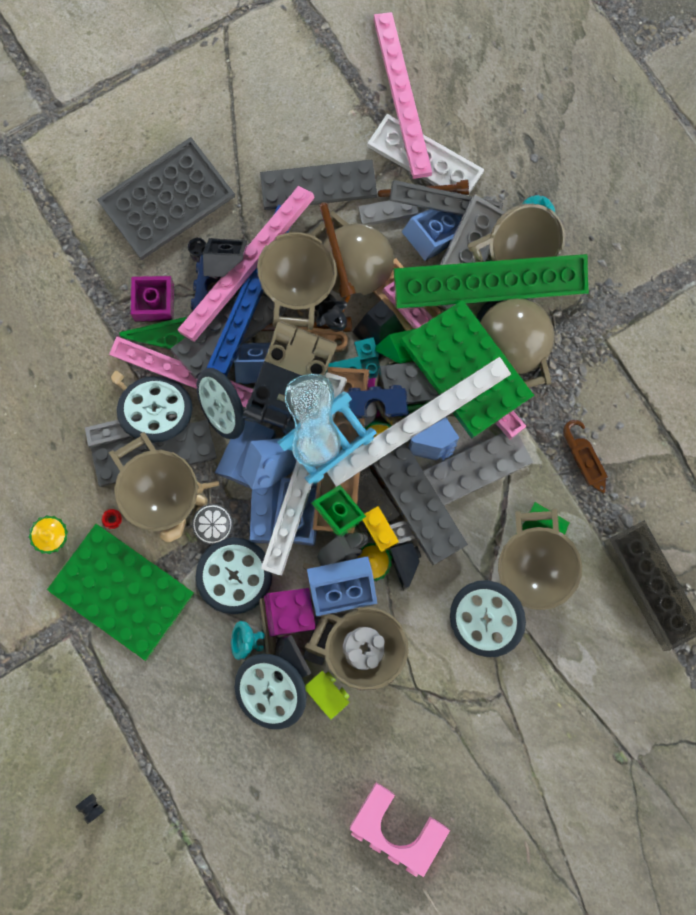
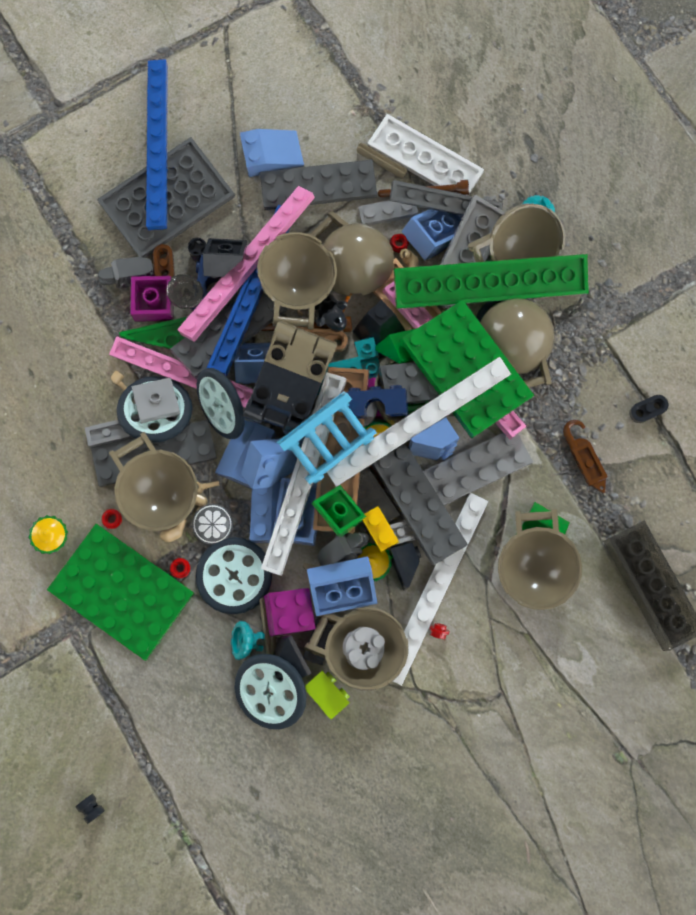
(124, 269): none -> dark grey hinge
(155, 400): none -> light grey plate
(157, 145): none -> blue plate
(163, 264): none -> reddish brown plate
(180, 561): none -> red plate
(185, 286): none -> clear smoke hair
(270, 150): none -> medium blue slope
(310, 403): clear light blue plate -> none
(346, 288): reddish brown piece -> none
(381, 160): none -> dark tan axle
(399, 238): none -> red plate
(402, 96): bright pink plate -> none
(409, 258): none -> tan arm
(416, 855): bright pink arch -> none
(439, 582): none -> white plate
(439, 631): none -> red plate
(511, 606): wedge -> none
(647, 408): none -> black plate

